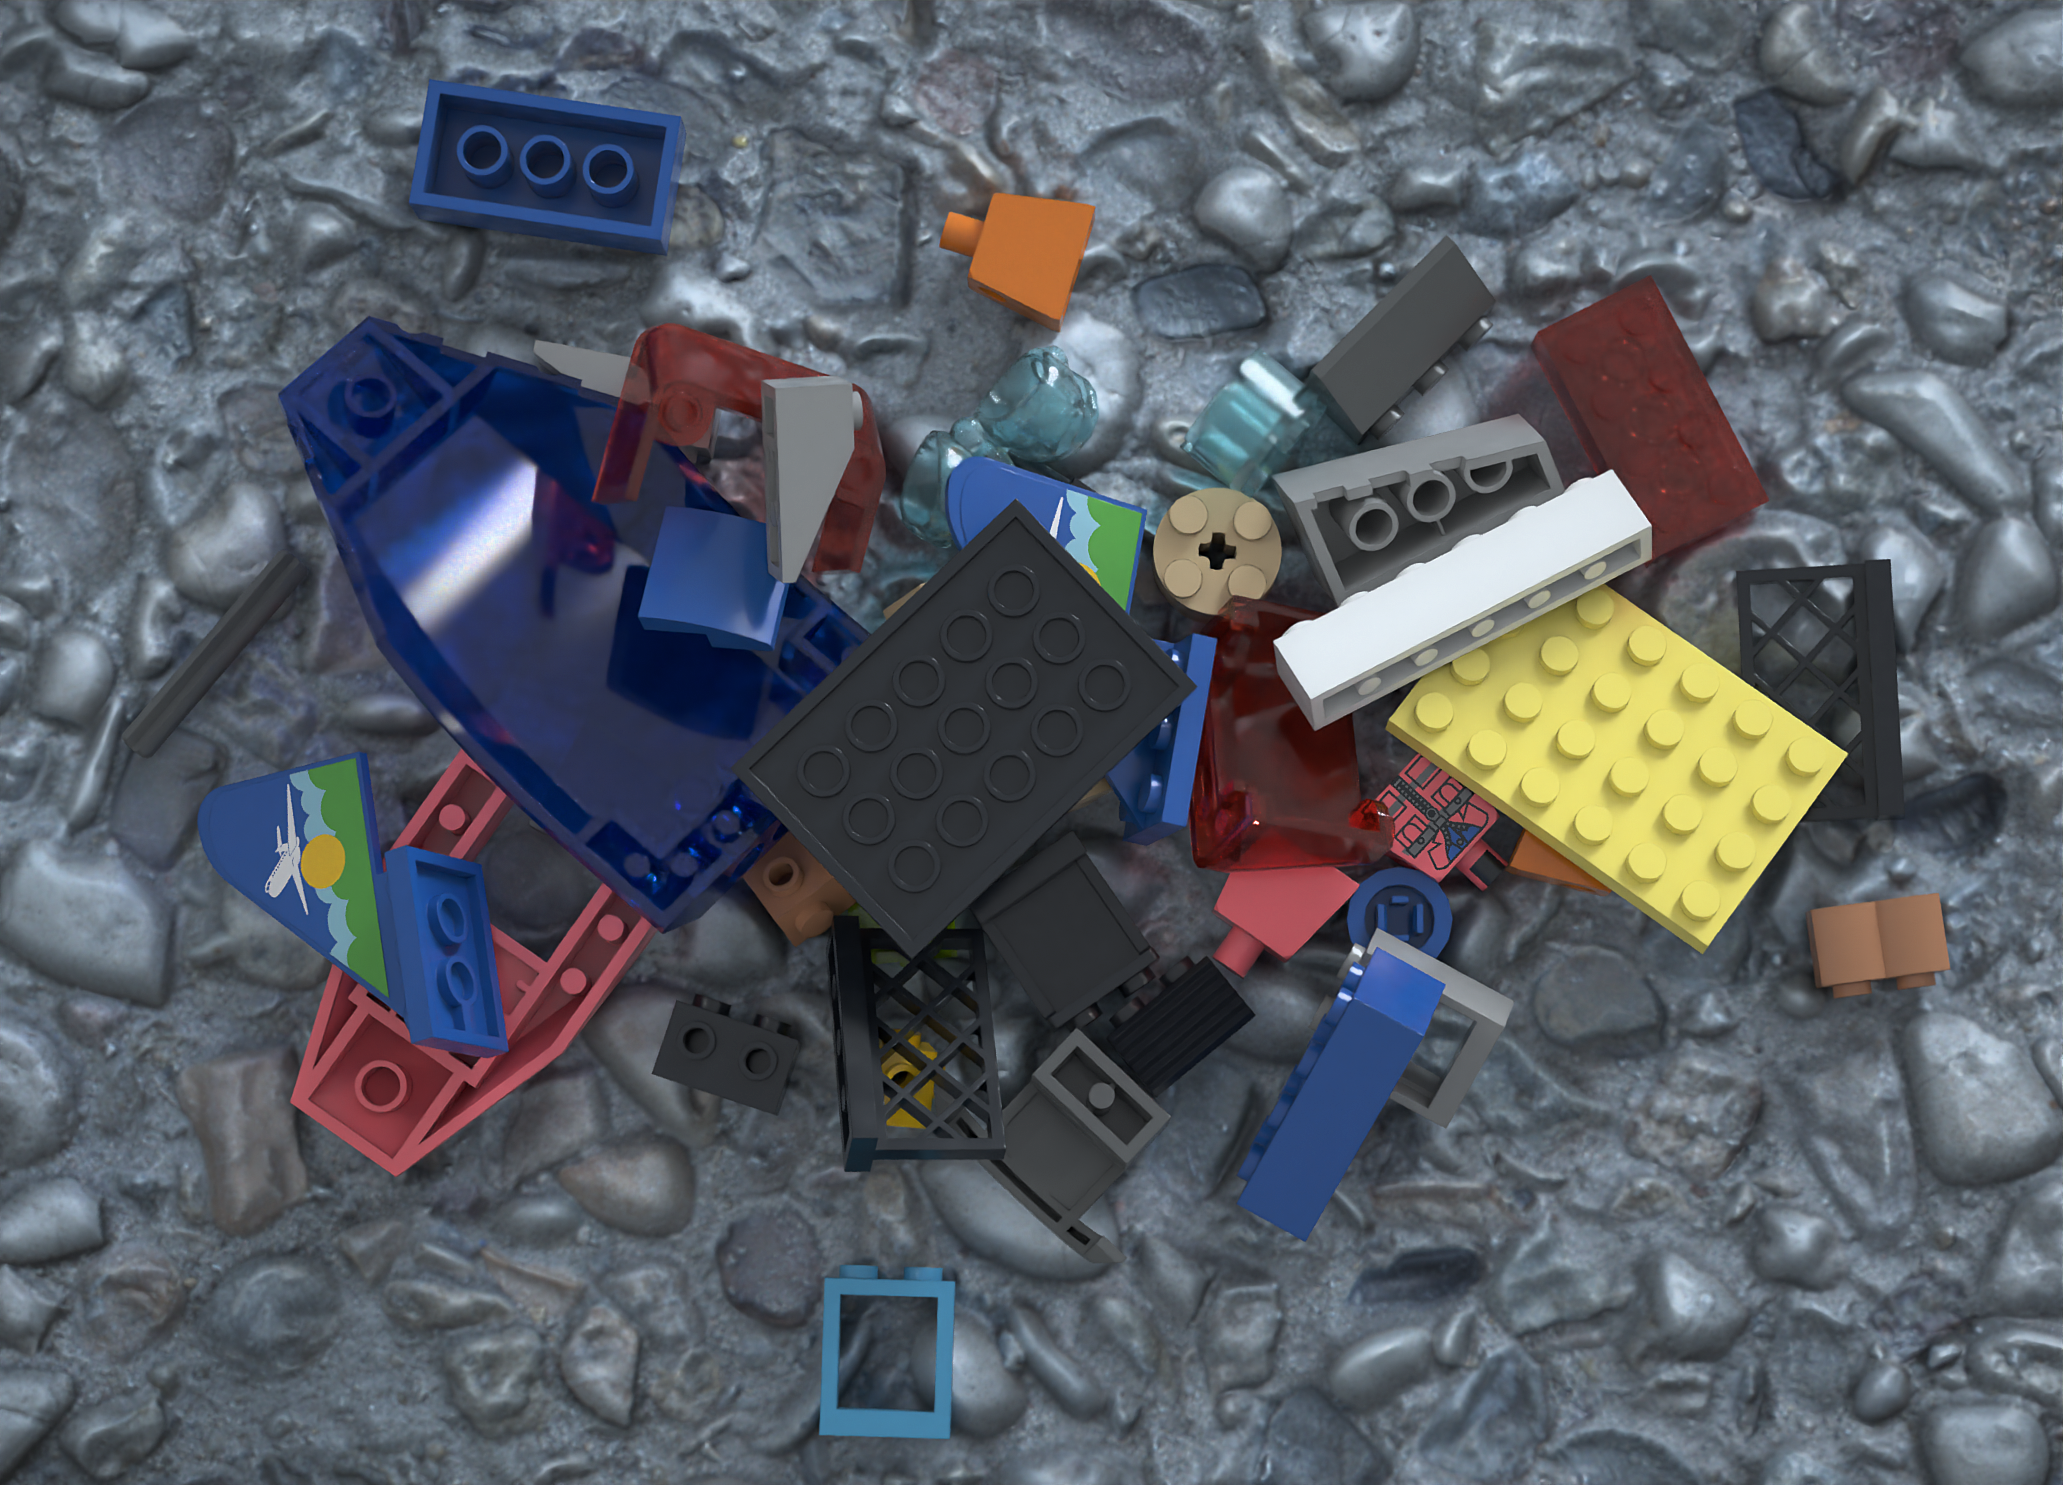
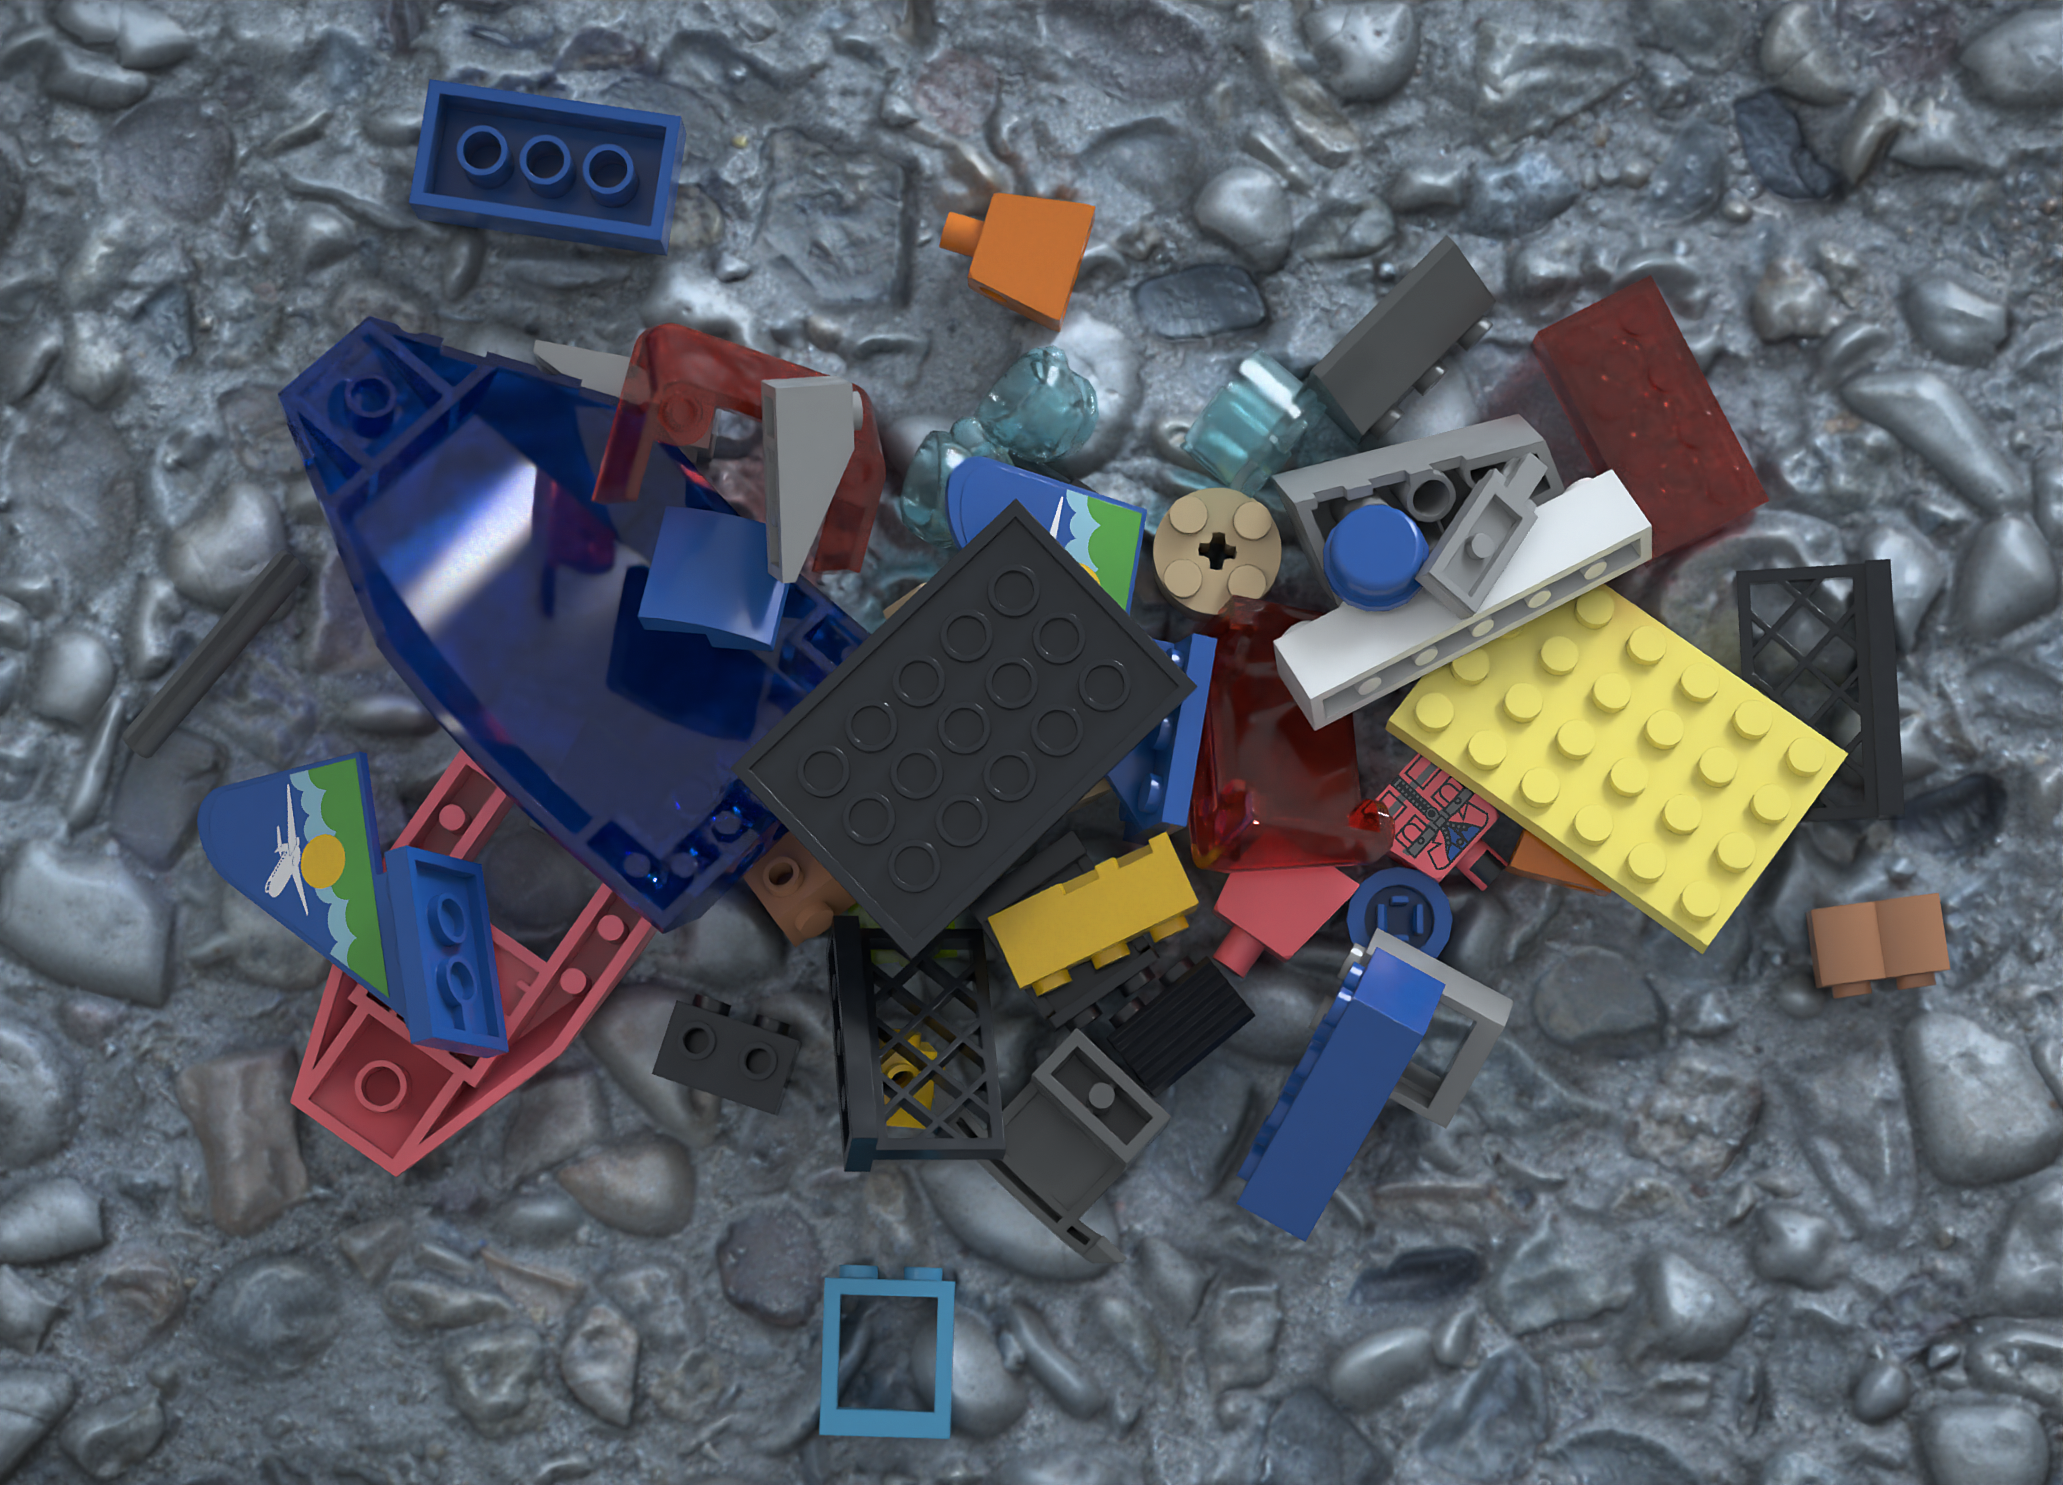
(1095, 916): none -> yellow wedge
(1375, 558): none -> blue piece
(1483, 536): none -> light grey hinge

